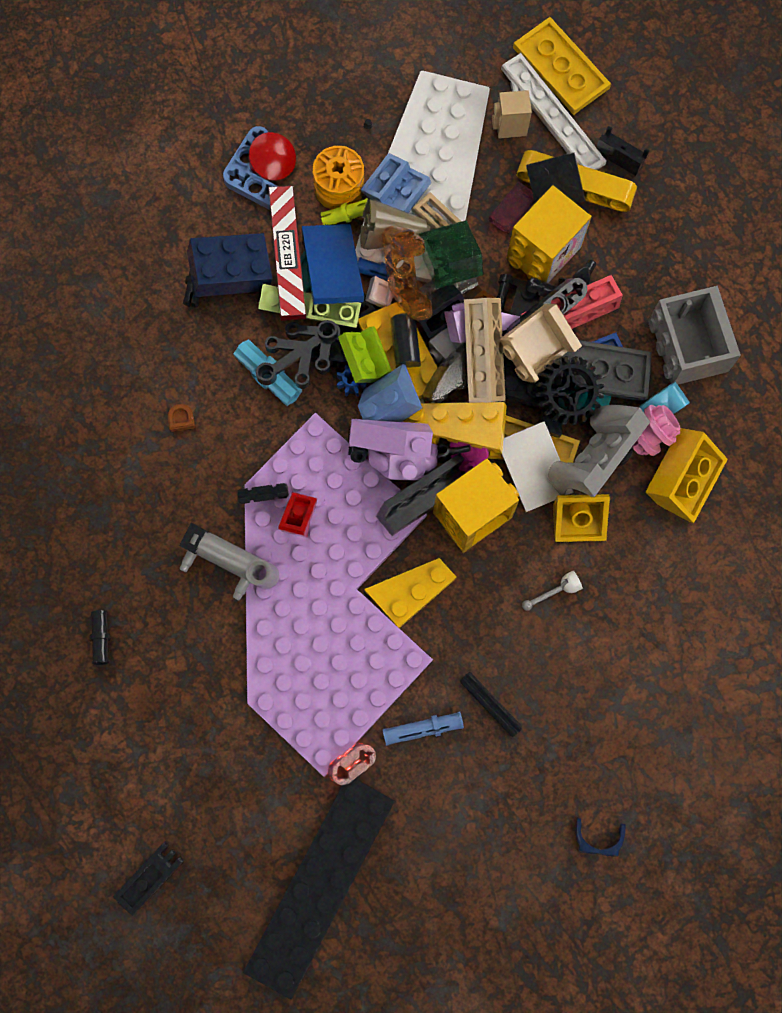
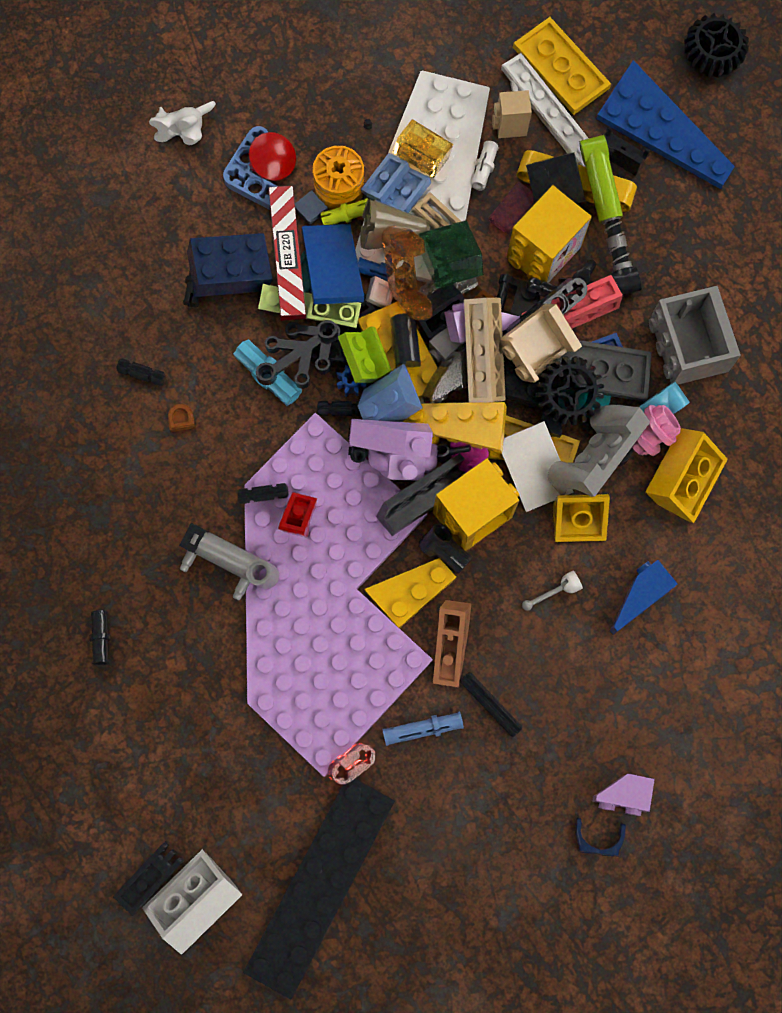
(141, 372): none -> black axle
(182, 123): none -> white animal
(191, 902): none -> white slope
(310, 207): none -> sand blue tile
(338, 408): none -> black axle
(422, 148): none -> clear yellow brick
(439, 543): none -> black piece
(451, 642): none -> nougat slope
(484, 165): none -> white pin
(609, 211): none -> piece
(627, 792): none -> lavender slope
(644, 591): none -> blue slope
(653, 120): none -> blue wing
(726, 55): none -> black gear

